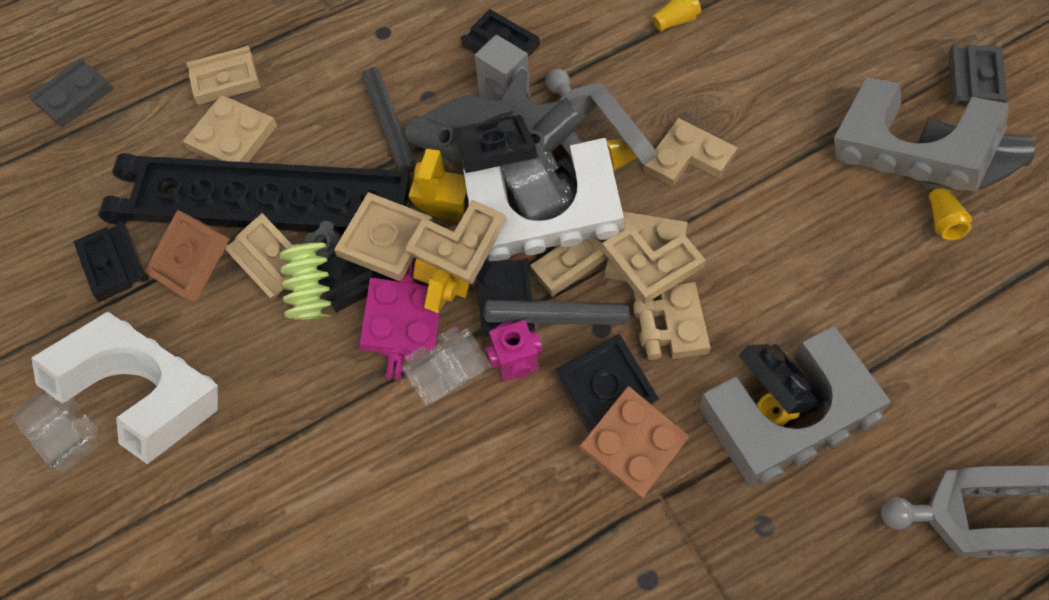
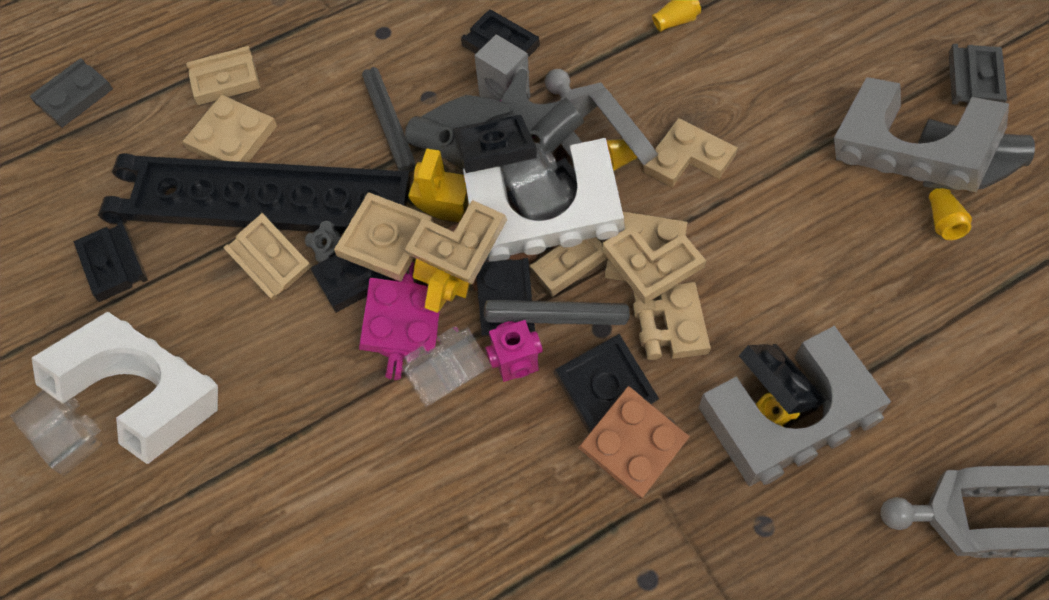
(186, 256): nougat plate -> none
(304, 281): yellowish green piece -> none

